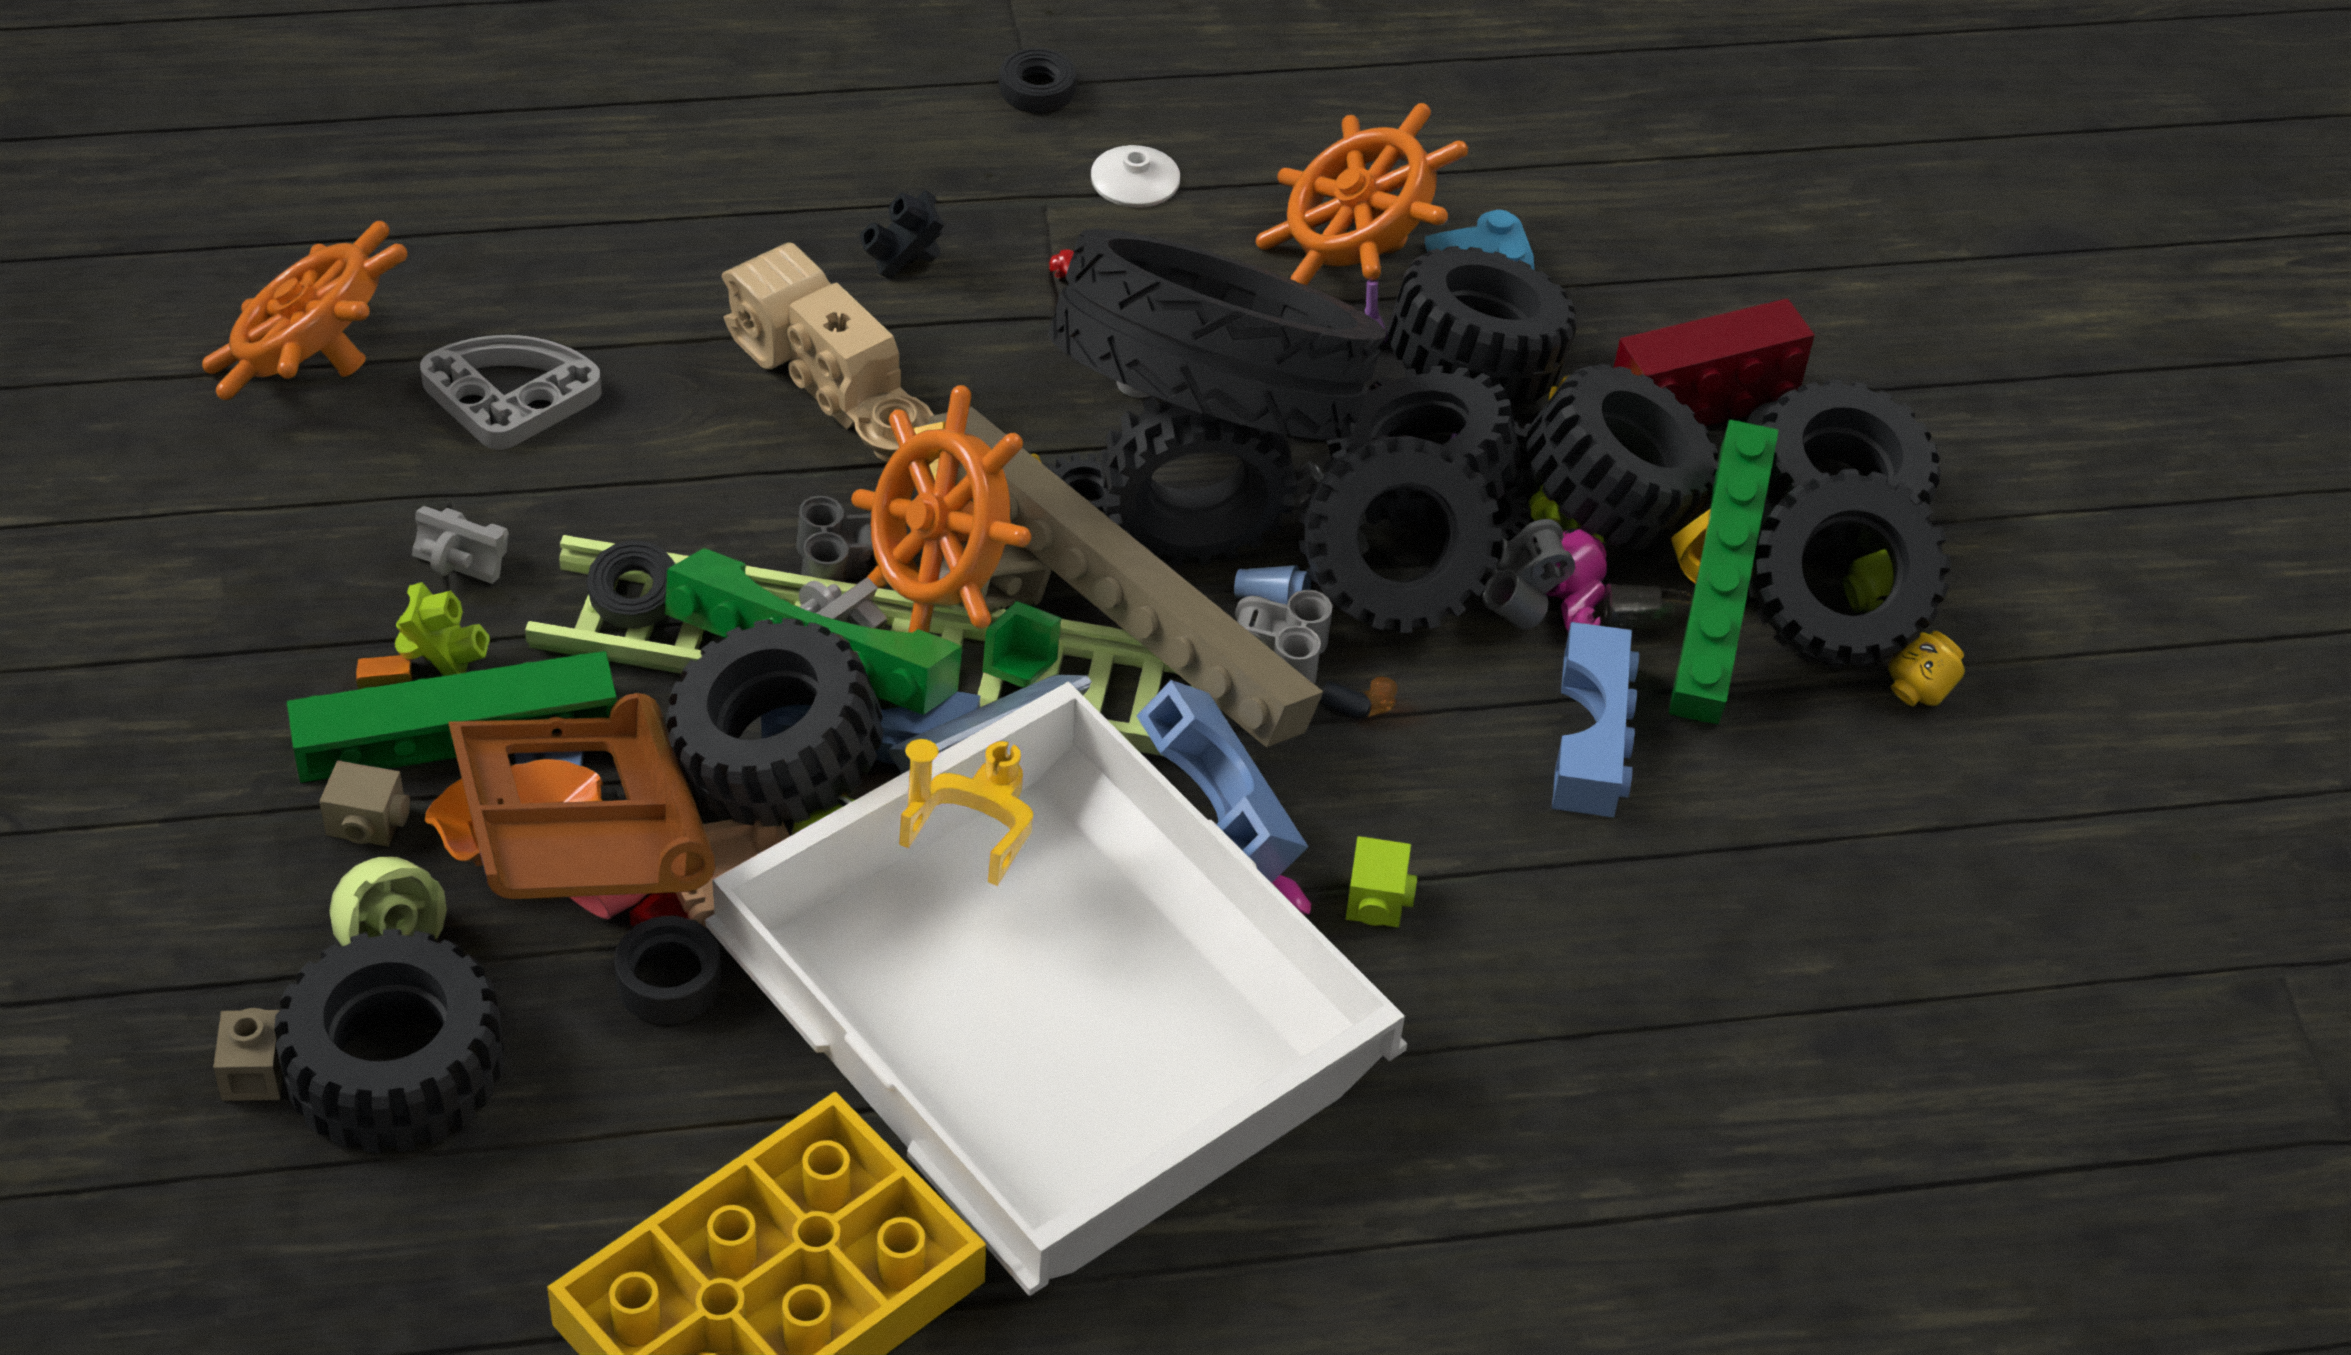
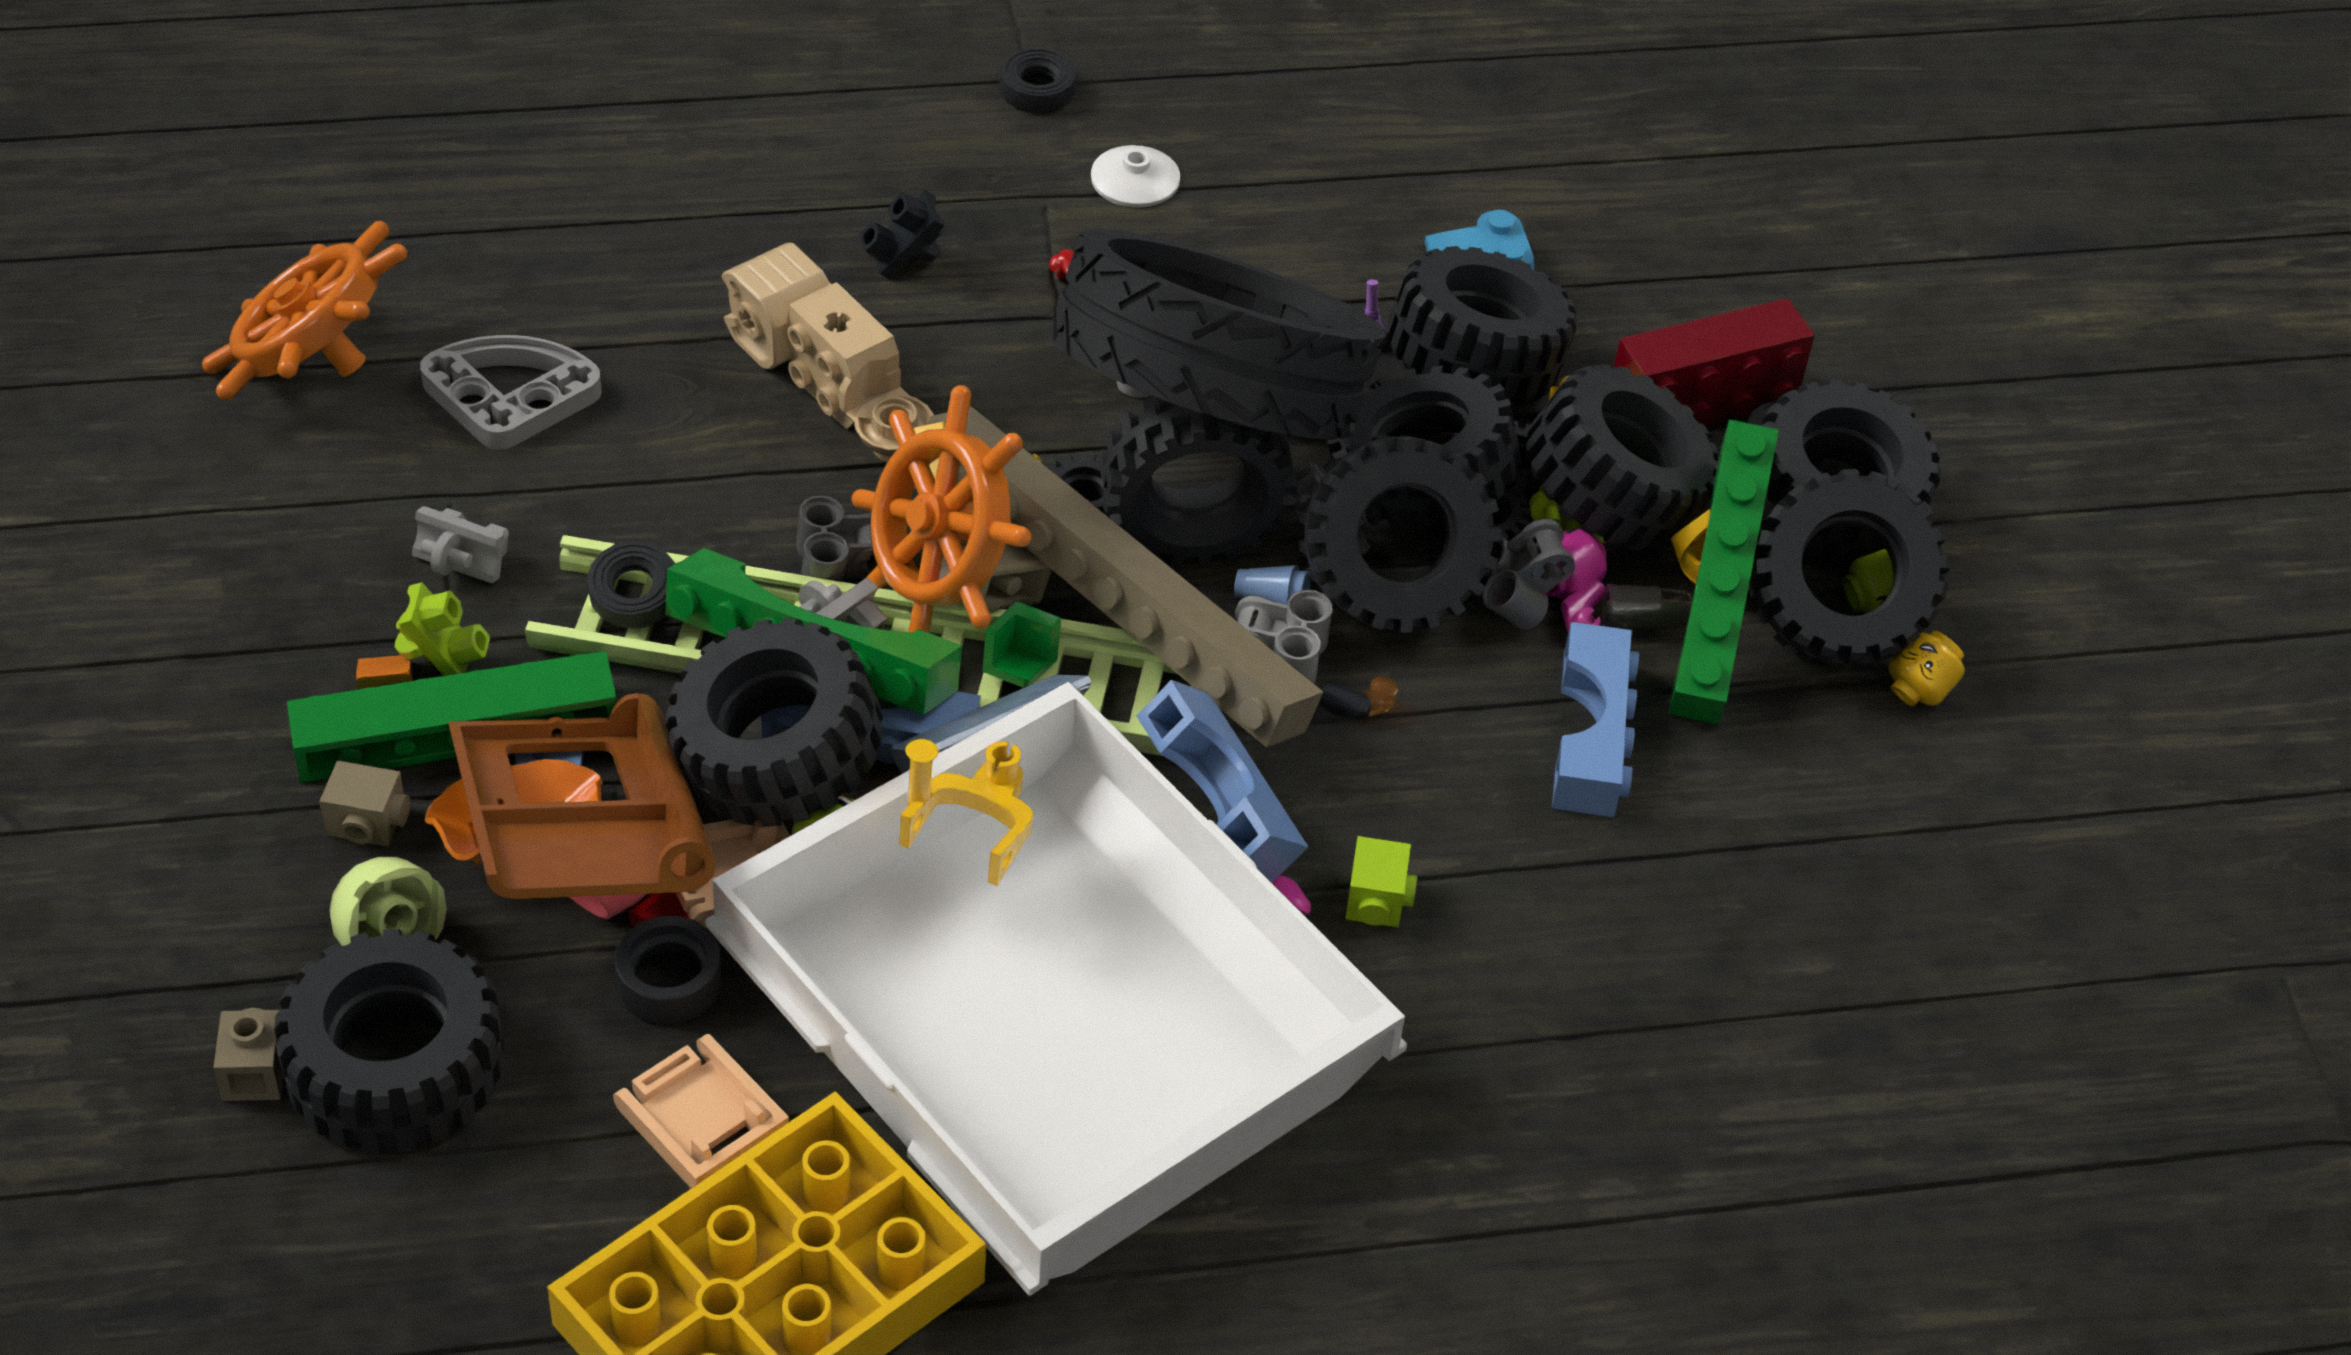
(697, 1107): none -> light nougat container
(1362, 196): orange piece -> none

